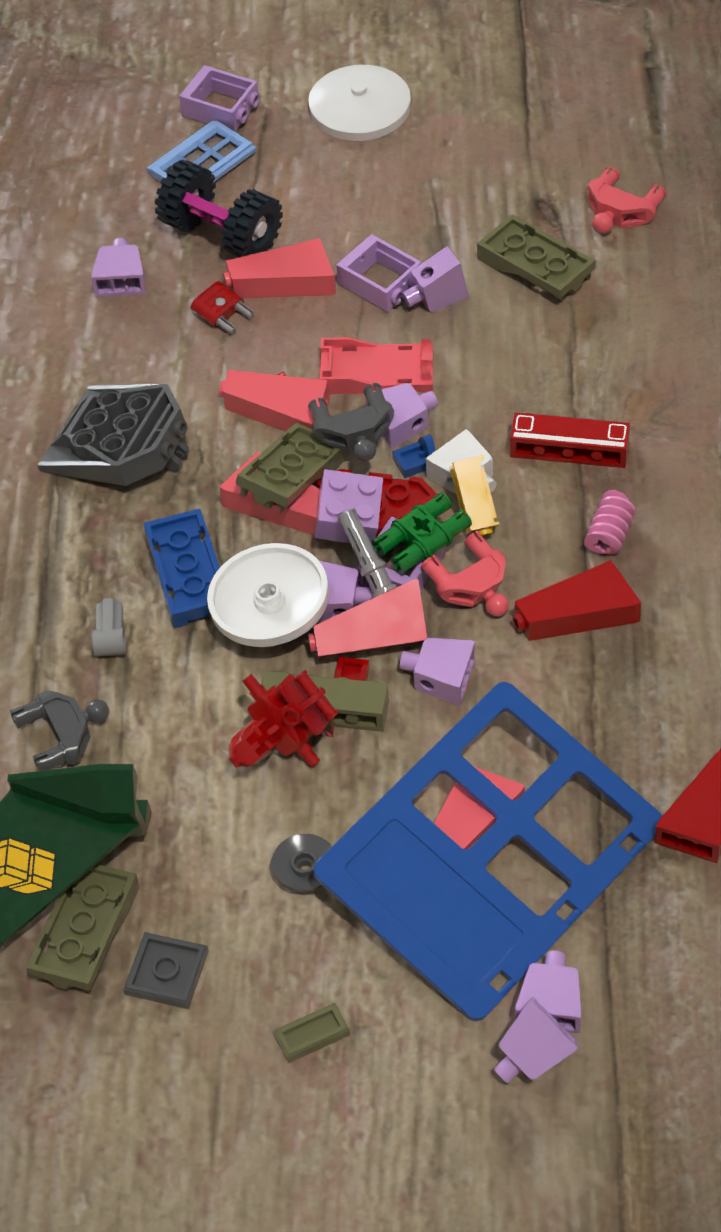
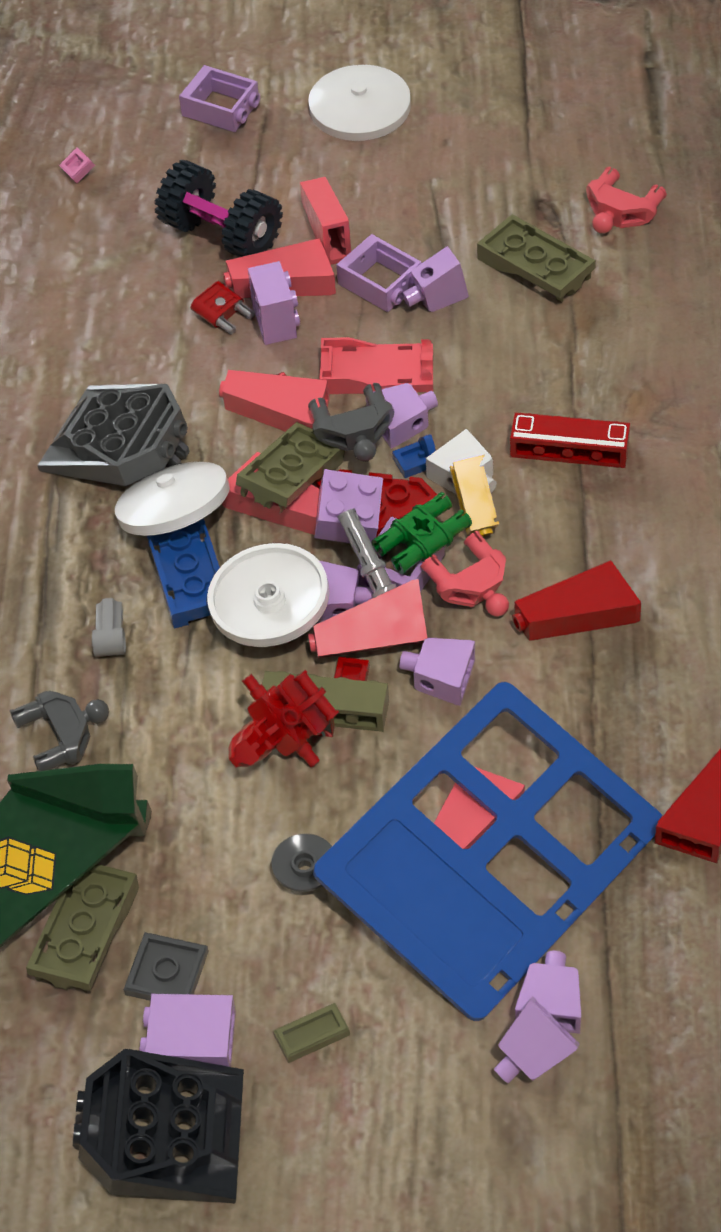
(77, 165): none -> bright pink tile
(109, 1135): none -> black hinge
(118, 270): lavender torso -> none
(172, 498): none -> white dish
(190, 1027): none -> lavender brick
(211, 147): light blue piece -> none
(273, 302): none -> lavender brick
(326, 218): none -> coral slope
(610, 523): bright pink piece -> none

